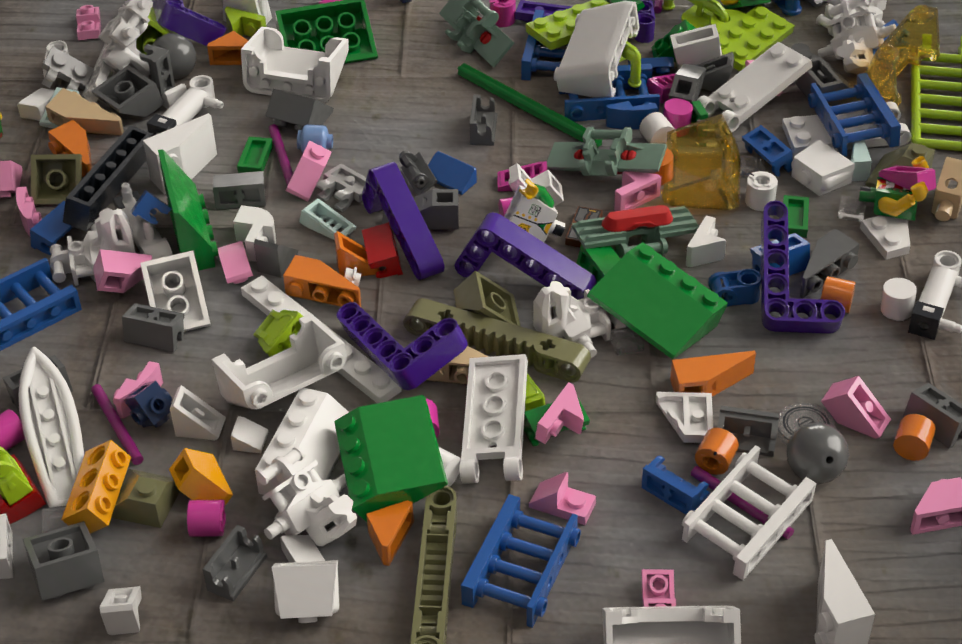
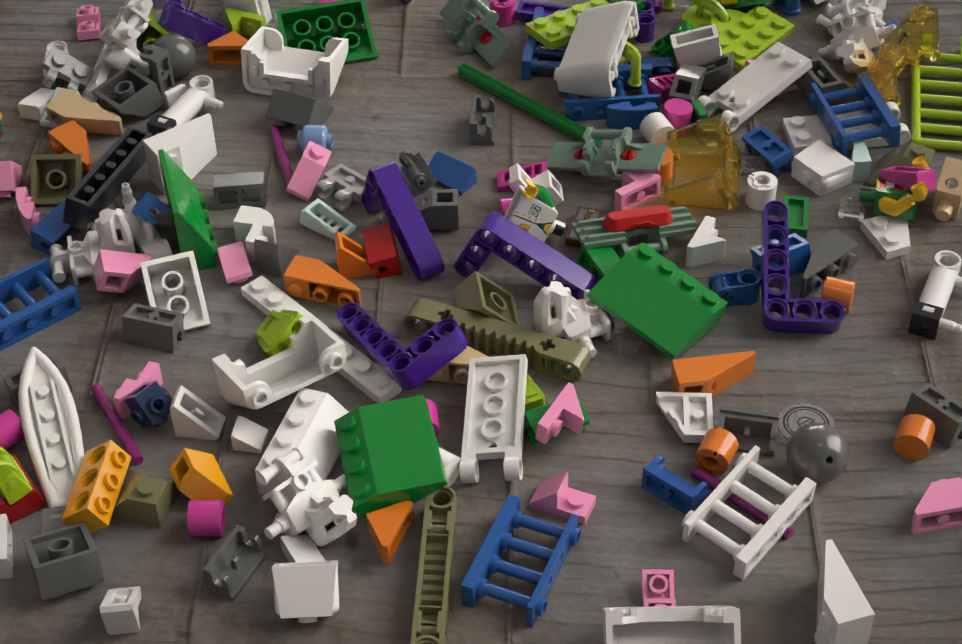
(255, 154): green tile -> none
(352, 276): white plate -> none
(856, 407): bright pink slope -> none
(898, 299): white piece -> none

